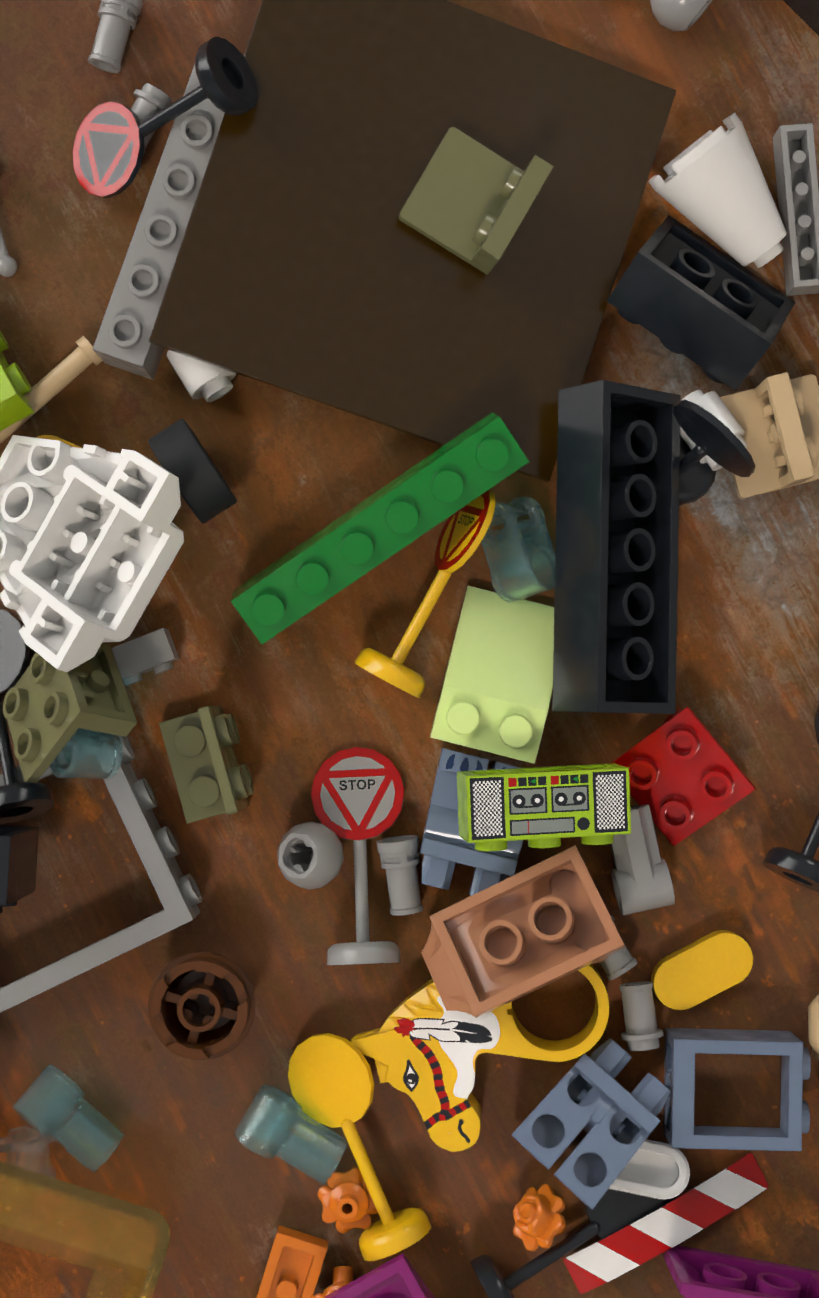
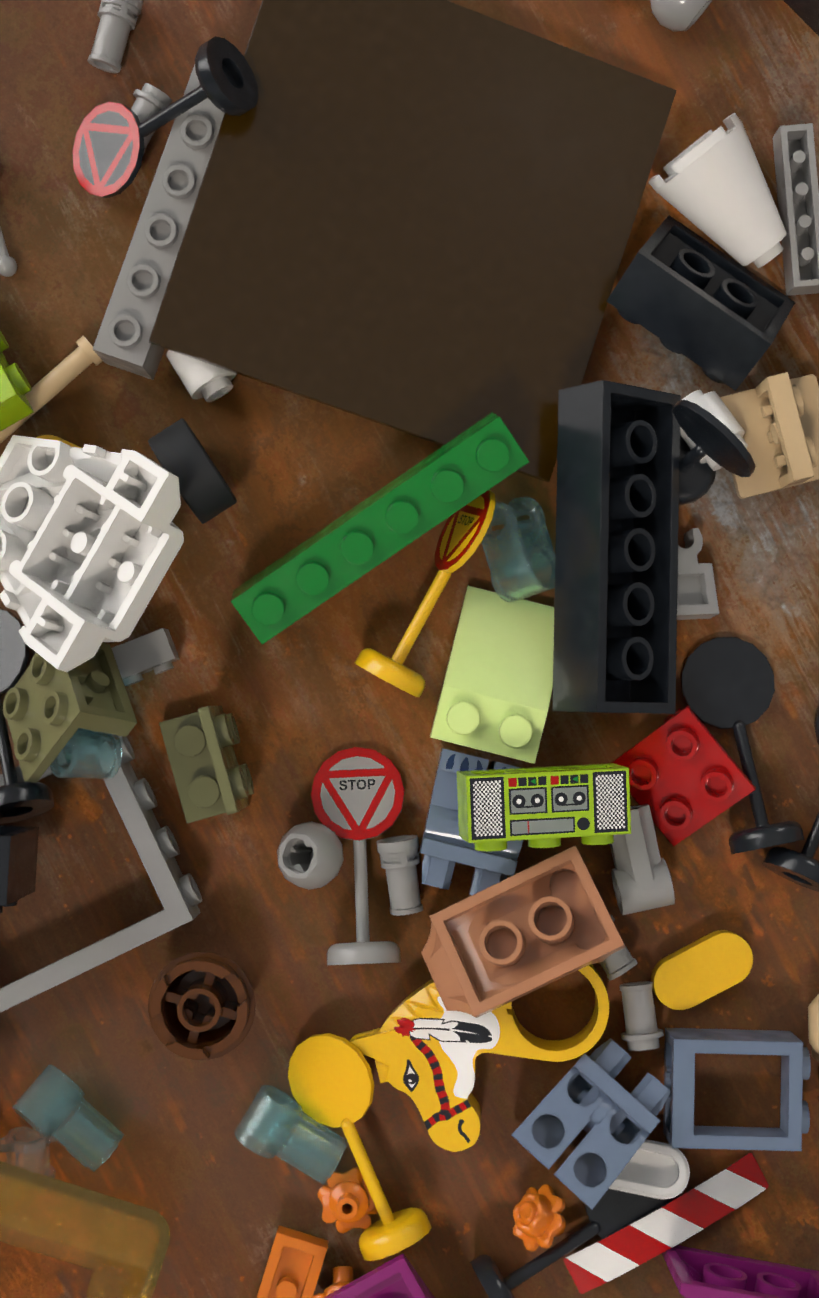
(472, 199): olive bracket -> none
(695, 581): none -> light grey plate
(728, 688): none -> black piece

